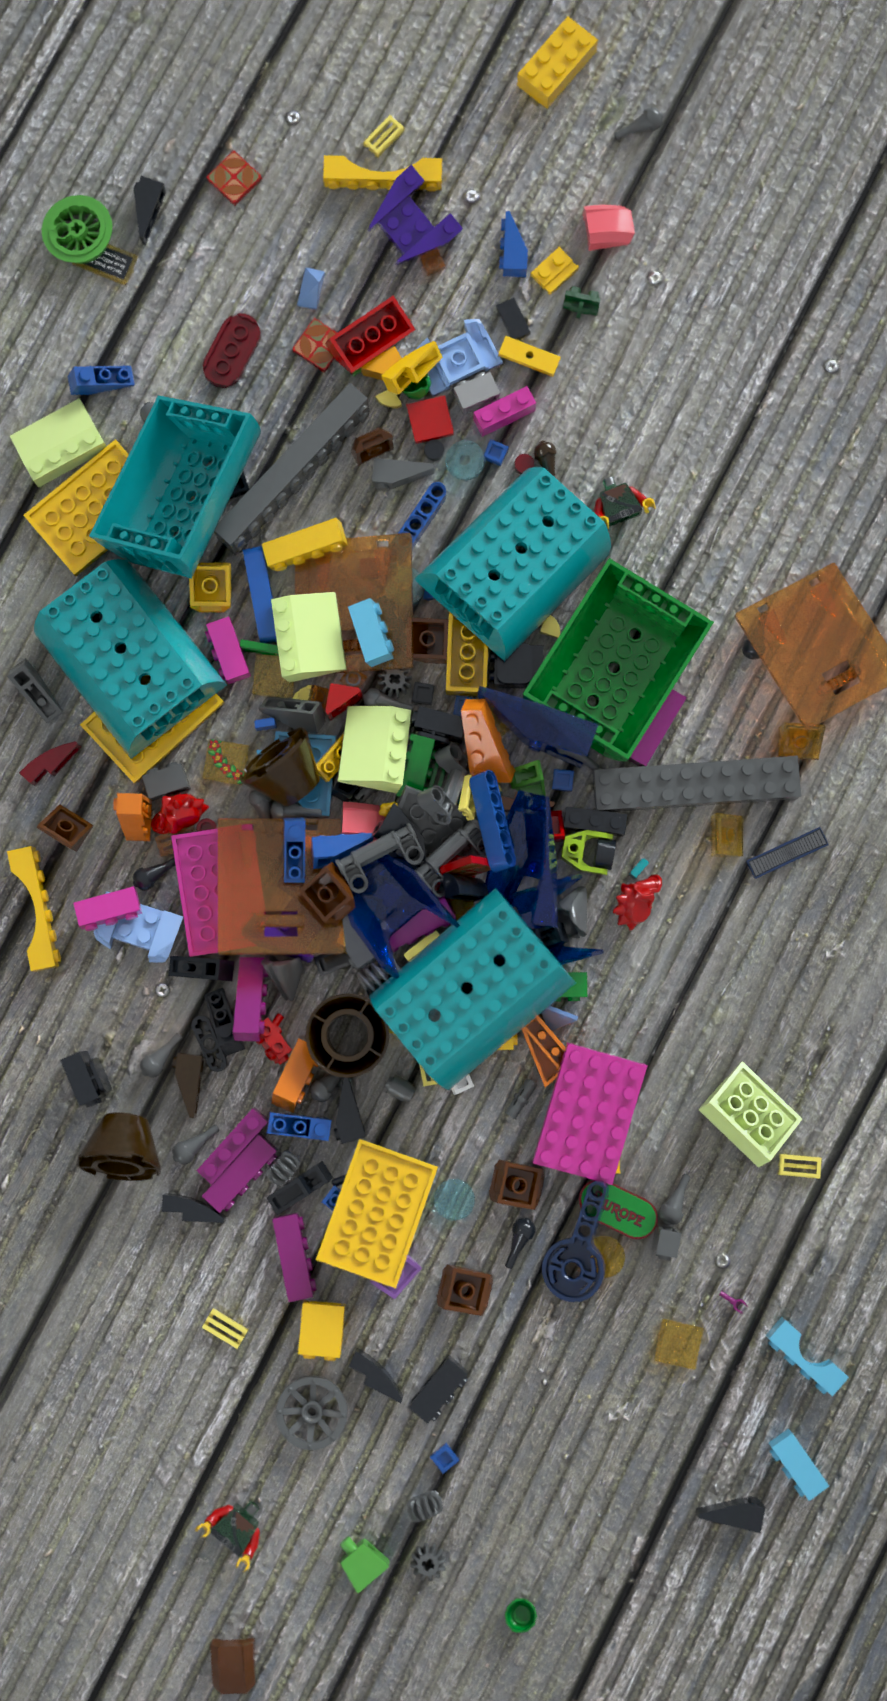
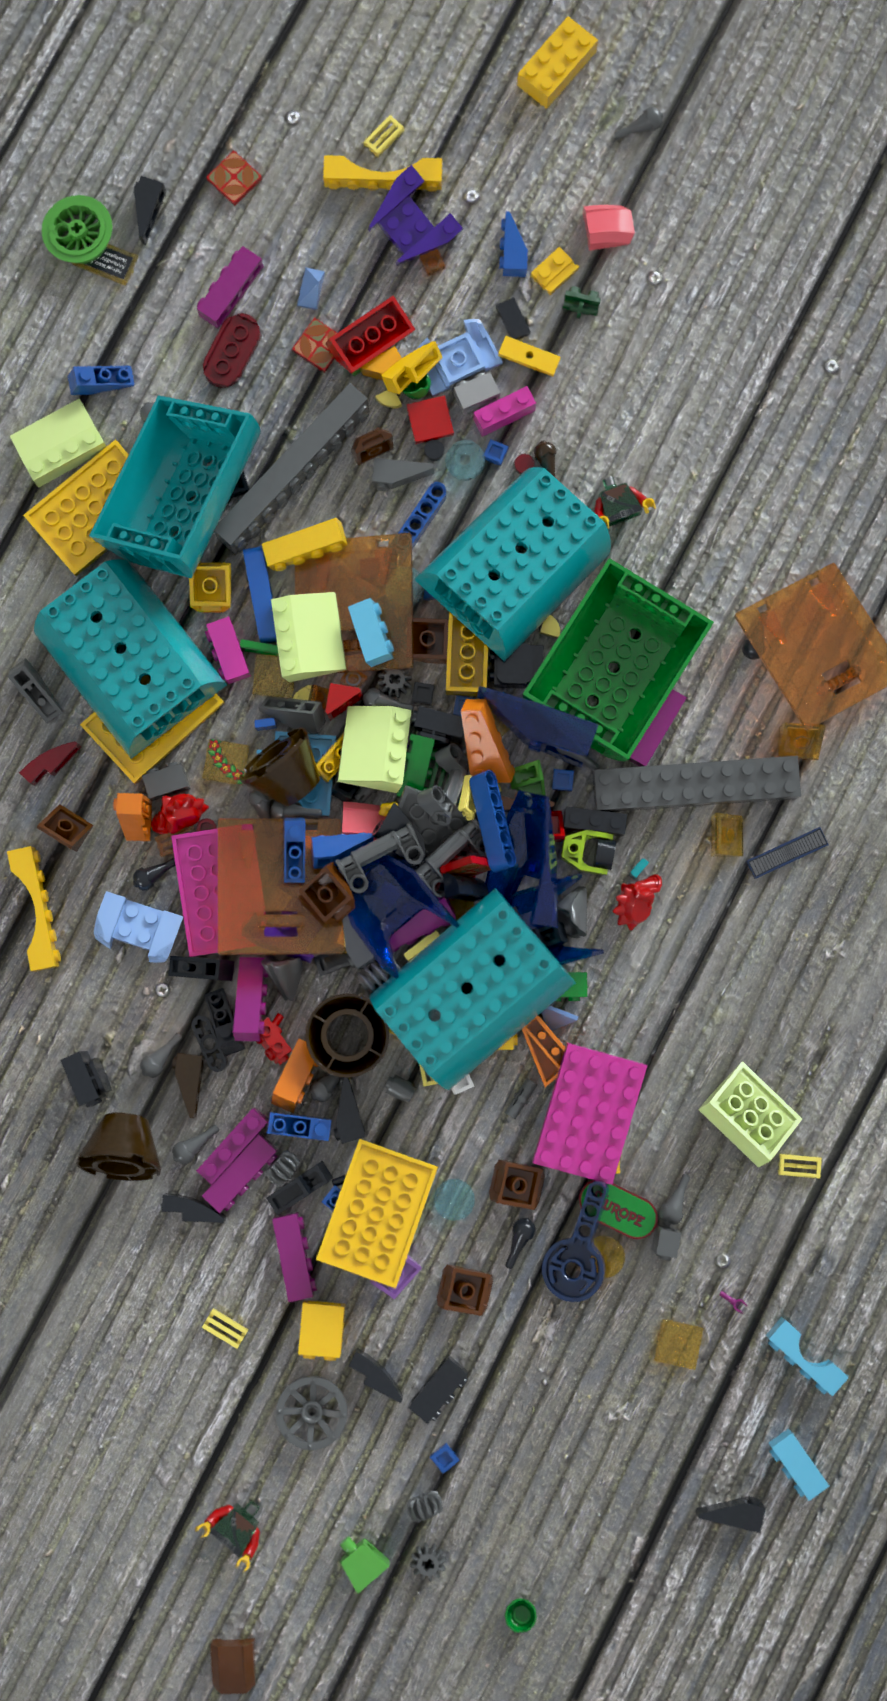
(108, 908): dark pink brick -> none
(229, 287): none -> magenta brick

